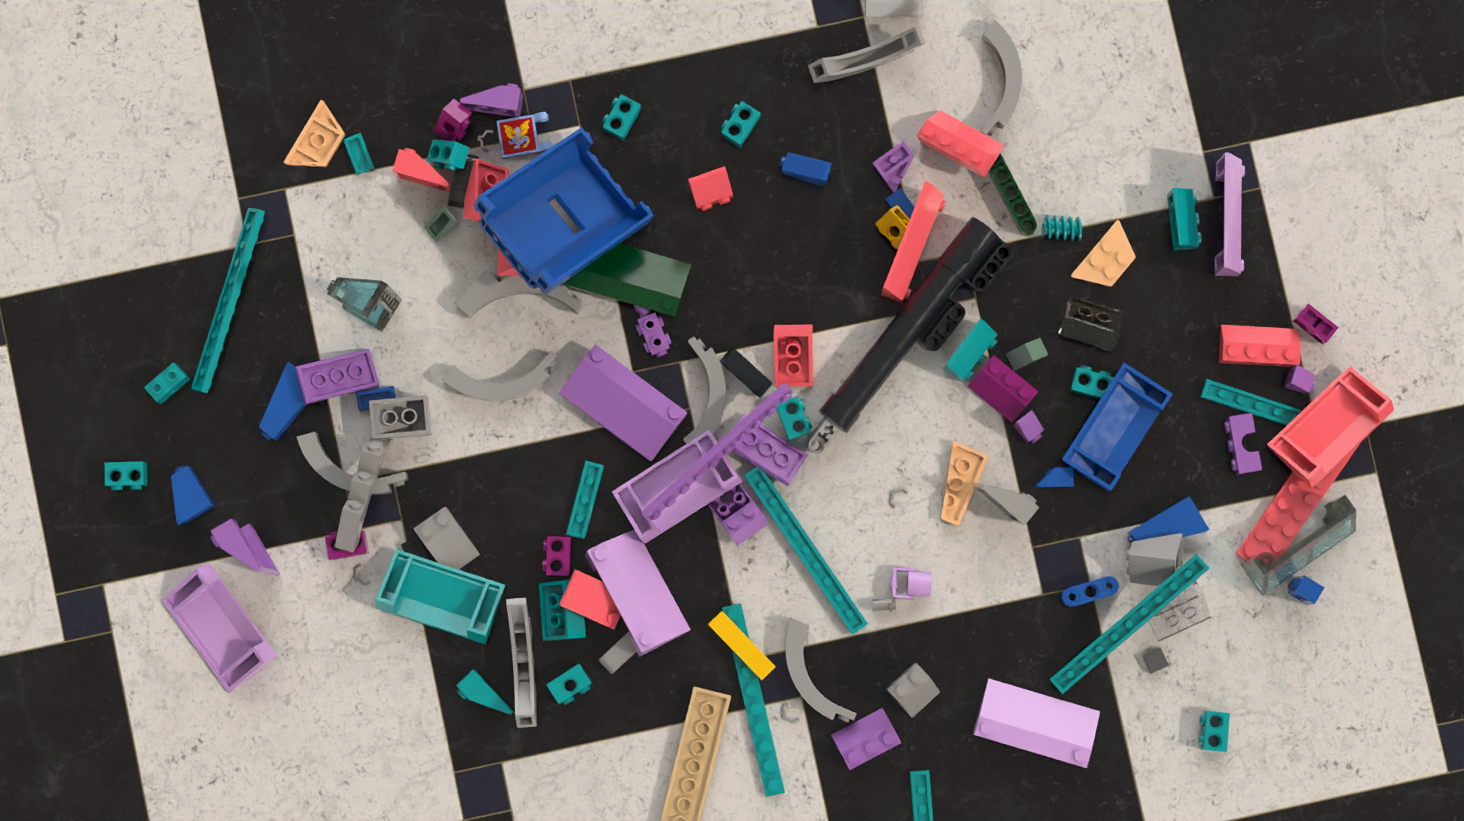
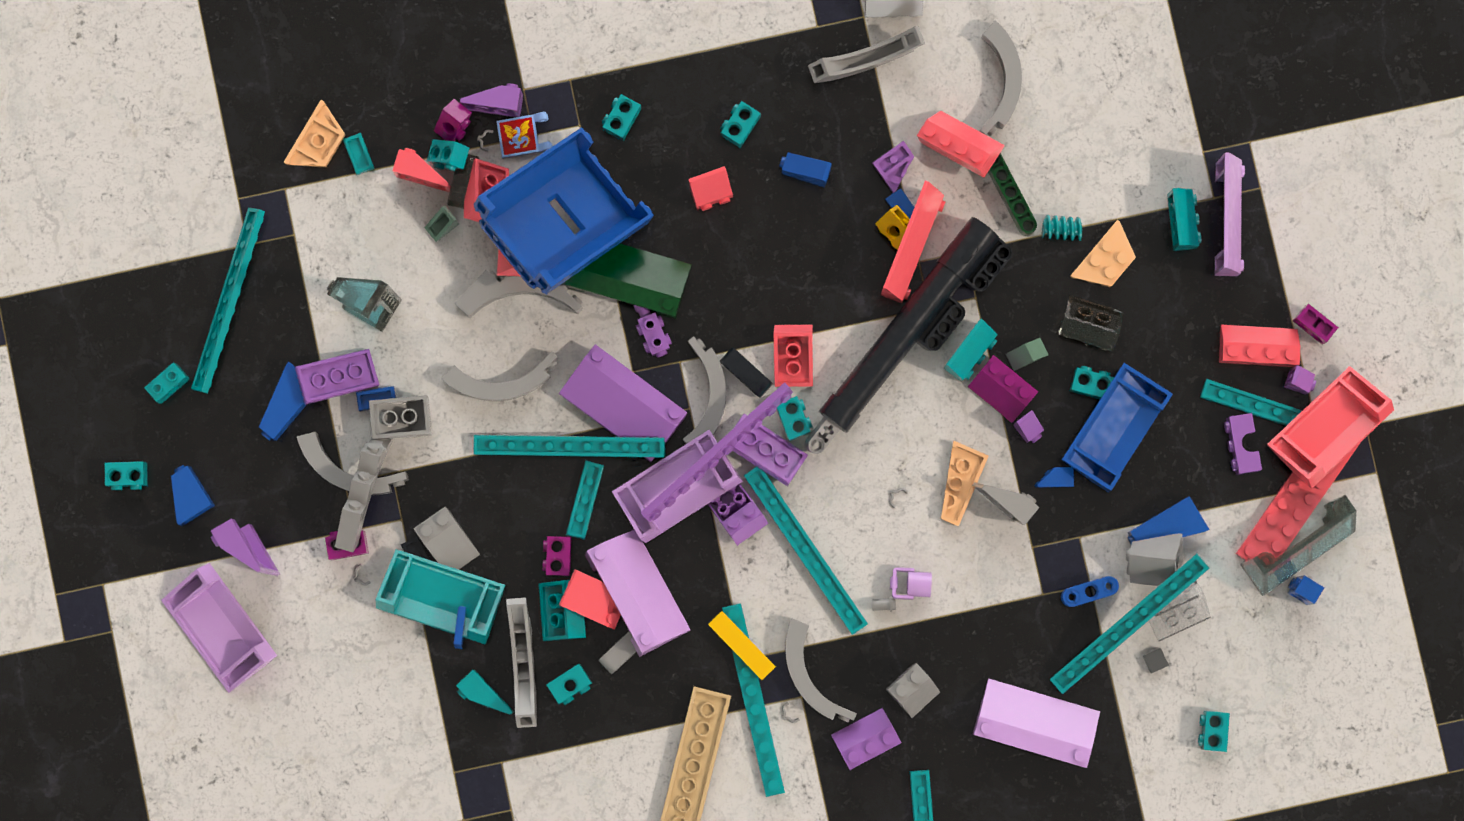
(460, 626): none -> blue tile
(569, 446): none -> teal plate

